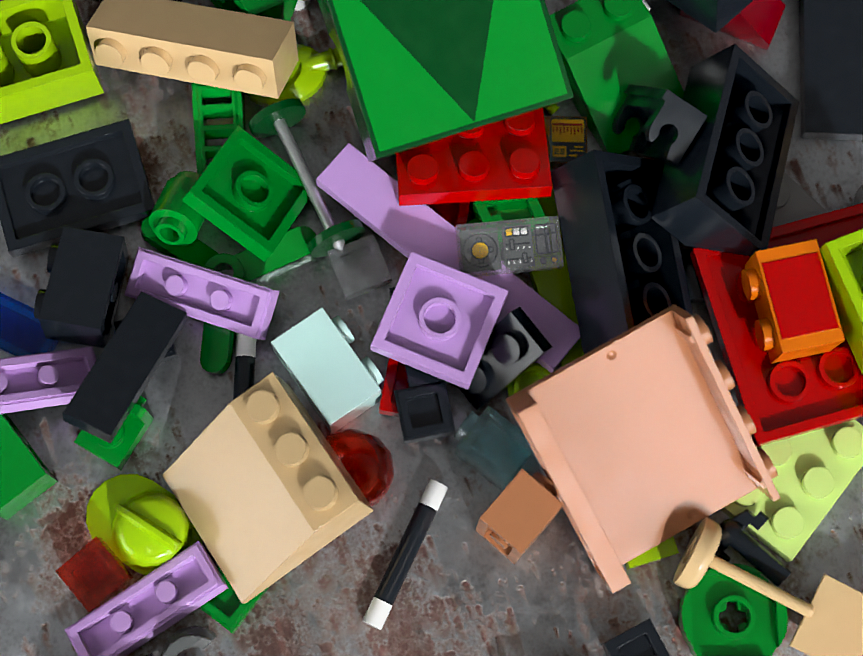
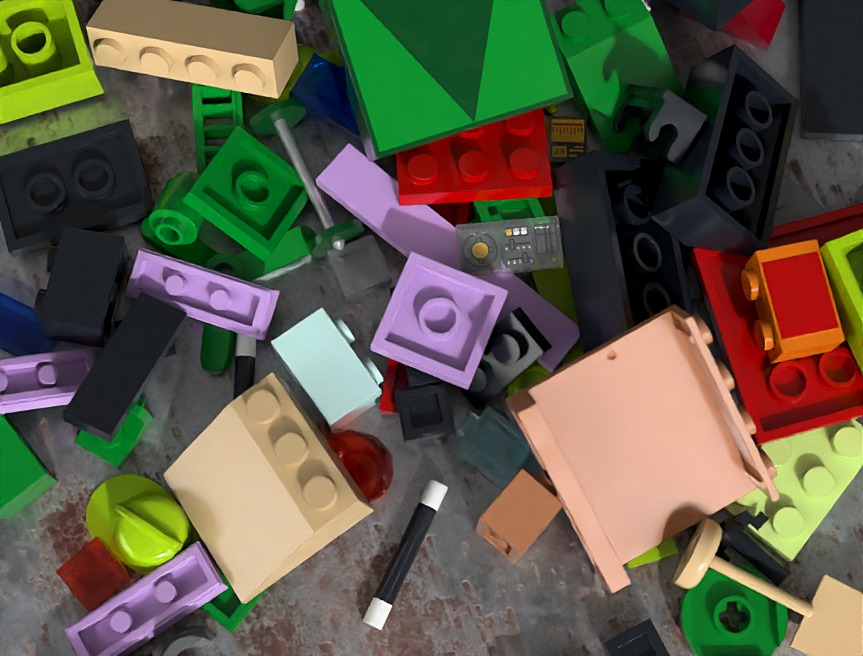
(324, 92): none -> clear blue tile

